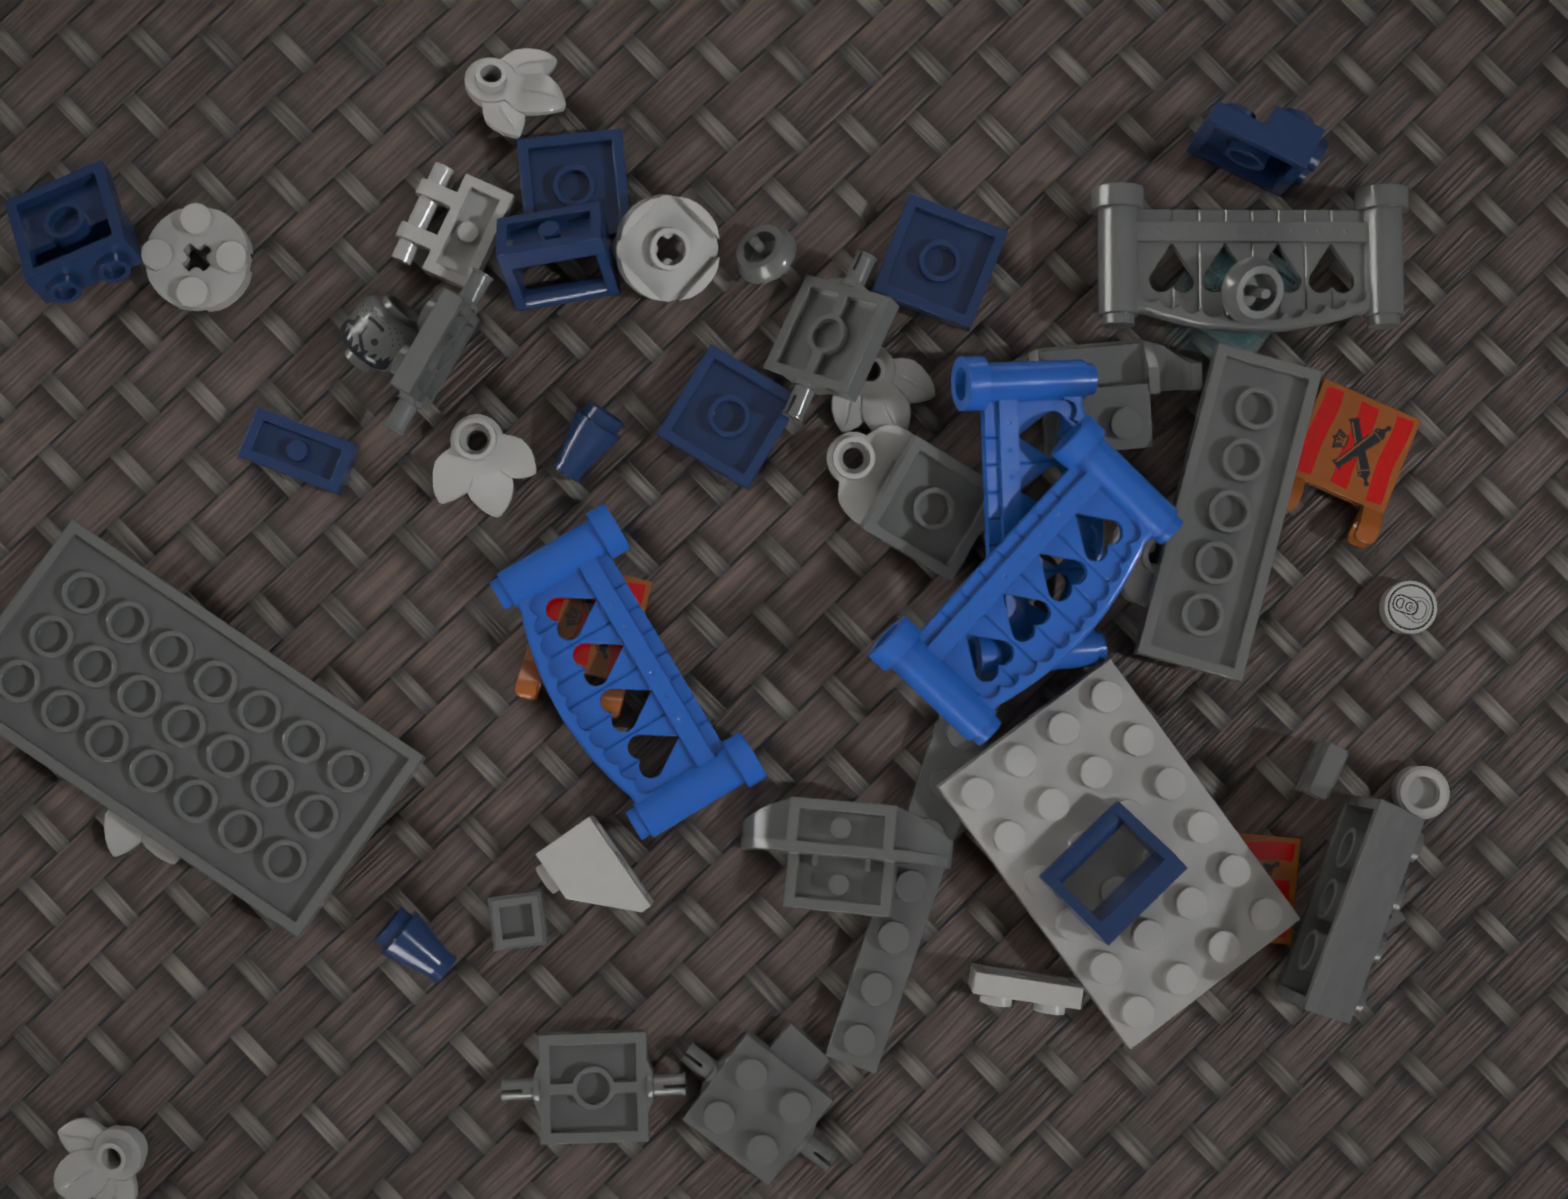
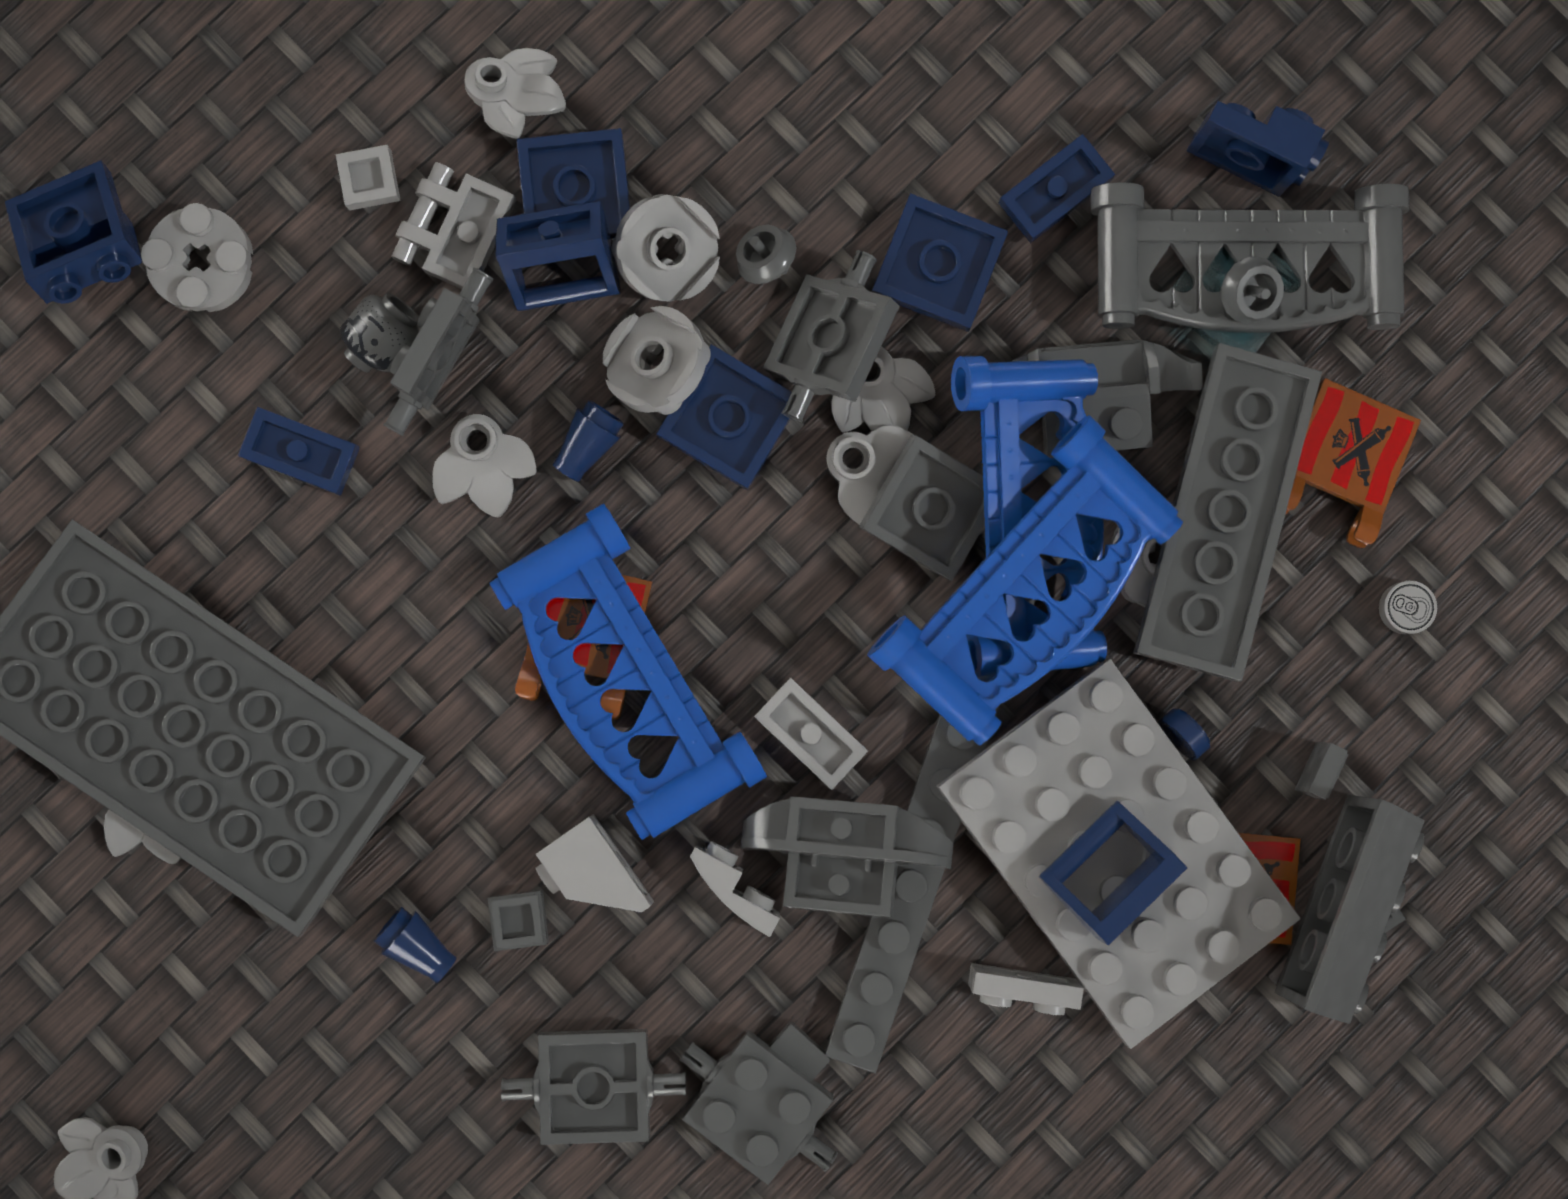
(368, 177): none -> light grey plate
(674, 378): none -> light grey plate
(722, 874): none -> light grey slope
(811, 733): none -> light grey plate
(1056, 188): none -> dark blue plate
(1185, 733): none -> dark blue tile
(1420, 791): light grey tile -> none

